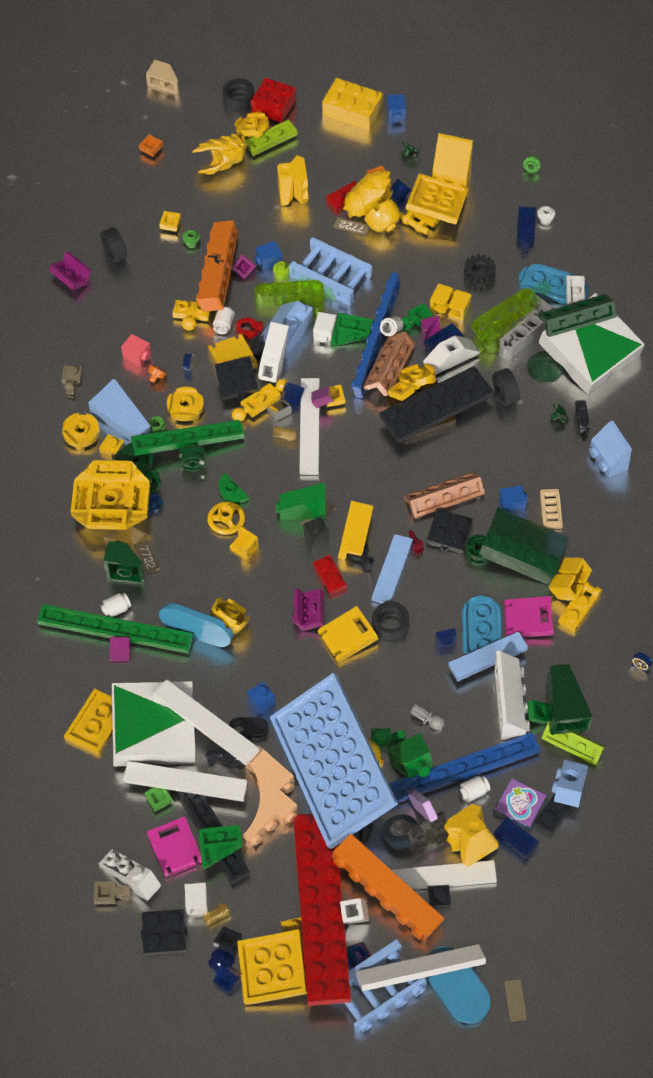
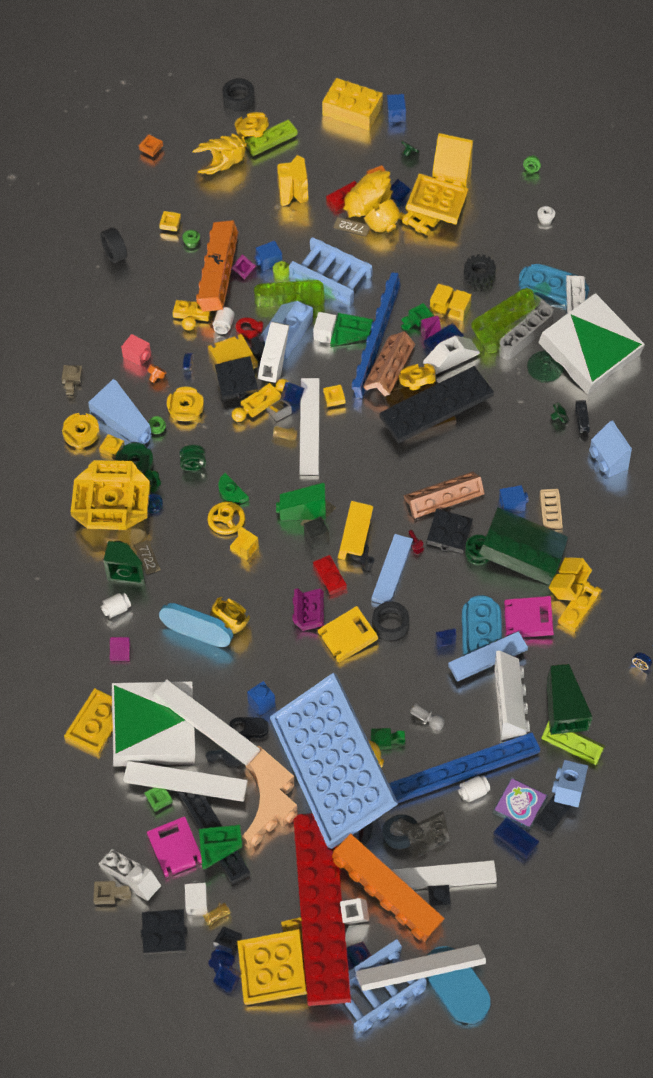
(71, 271): magenta bracket -> none
(113, 627): green plate -> none
(162, 77): tan slope -> none
(187, 436): green plate -> none
(274, 99): red brick -> none
(321, 397): magenta slope -> none
(391, 325): white brick -> none
(401, 390): yellow plate -> none
(411, 757): green torso -> none
(422, 804): lavender tile -> none
(470, 835): yellow piece -> none
(506, 386): black tyre -> none
(515, 1000): dark tan sticker -> none
(526, 226): clear blue hinge -> none
(537, 712): green plate -> none
(578, 315): dark green fence -> none

